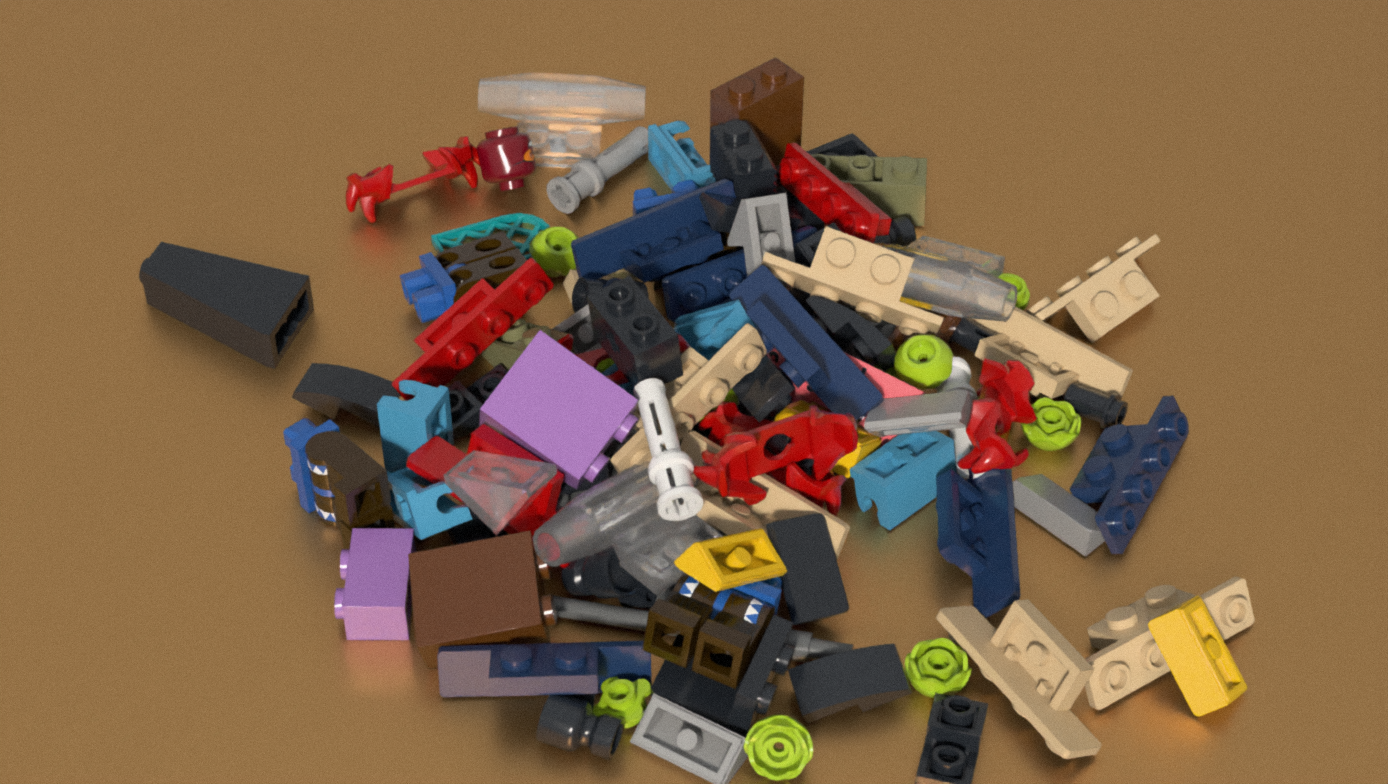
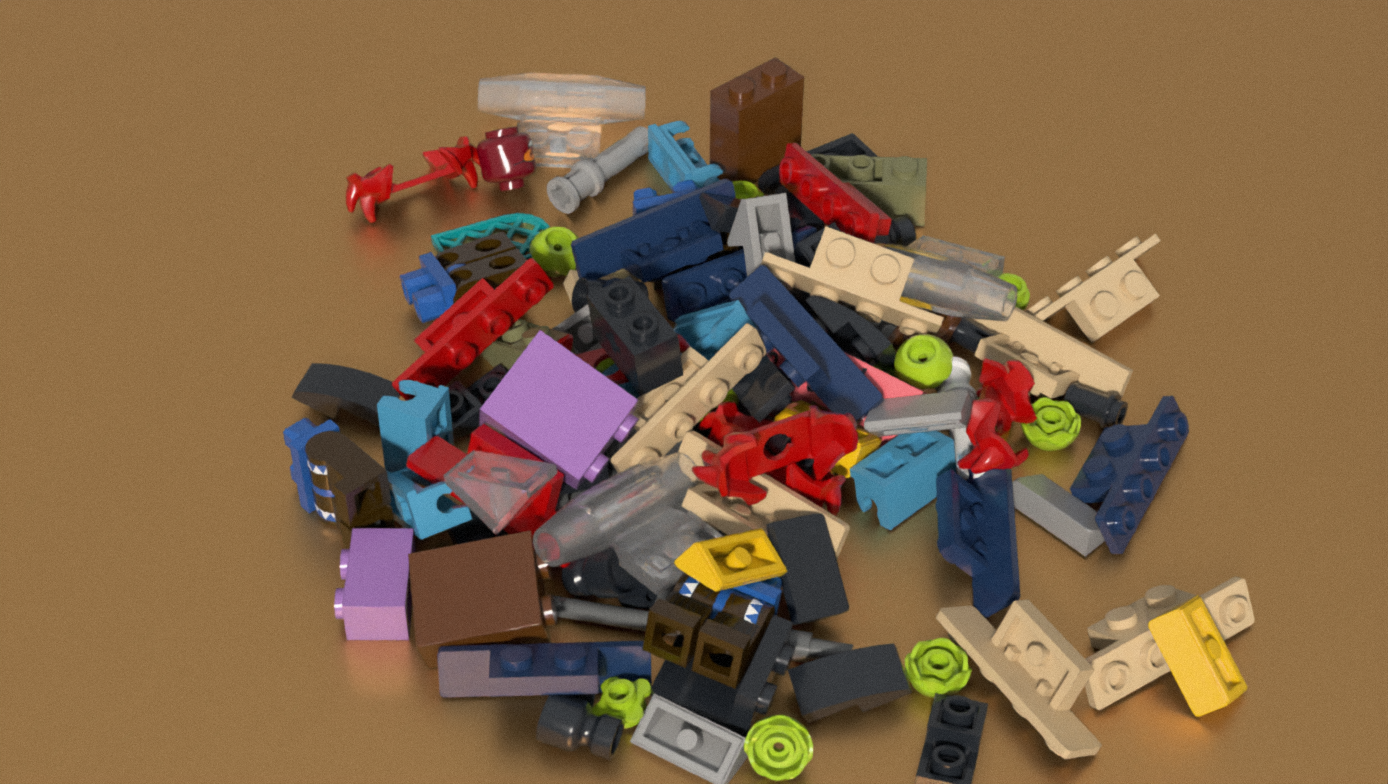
(229, 299): black slope -> none
(674, 483): white pin -> none
(741, 158): black brick -> none

